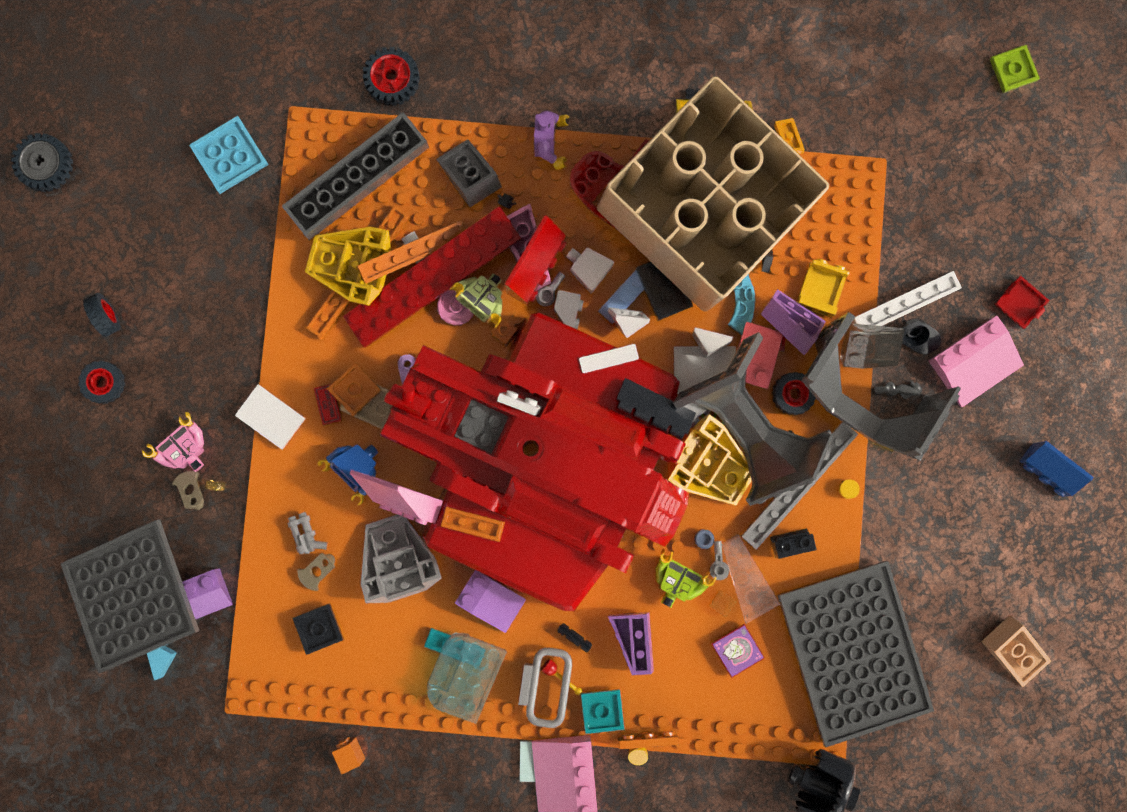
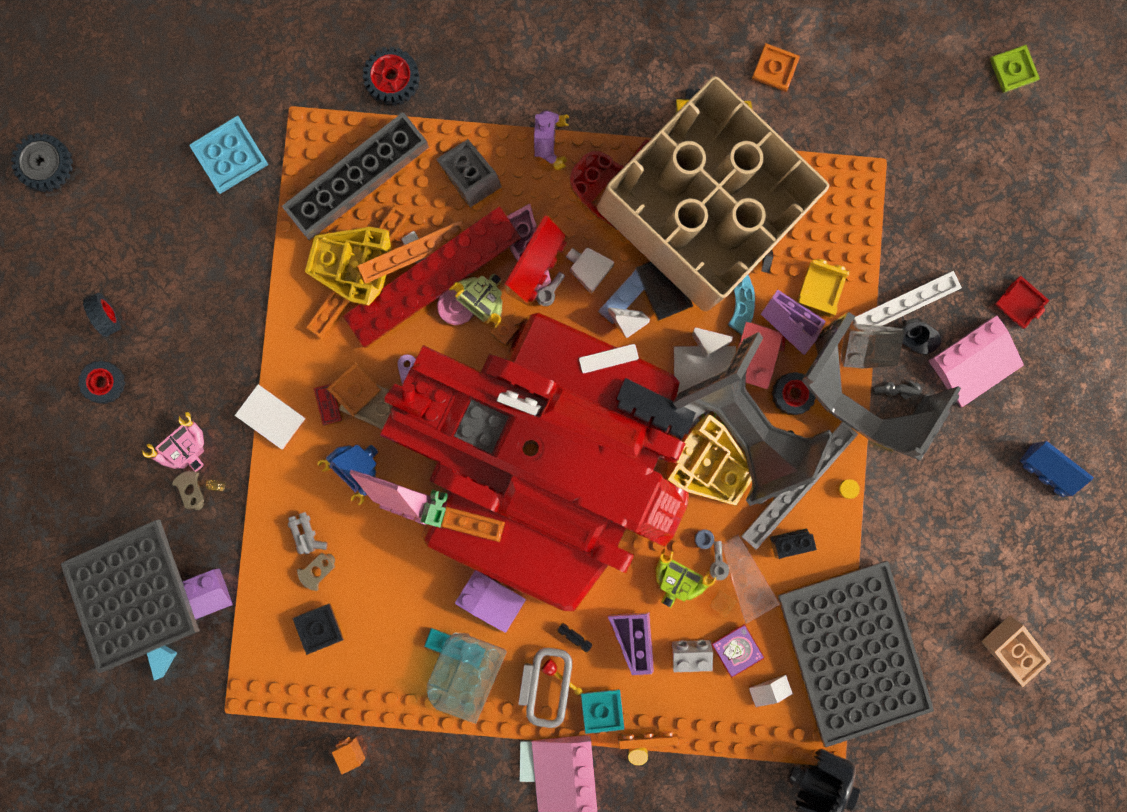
(395, 561): light grey wedge -> none
(434, 512): none -> plate
(506, 200): black plate -> none
(567, 306): light grey slope -> none
(692, 656): none -> light grey bracket
(771, 691): none -> white slope
(775, 67): none -> orange tile
(788, 132): light orange plate -> none

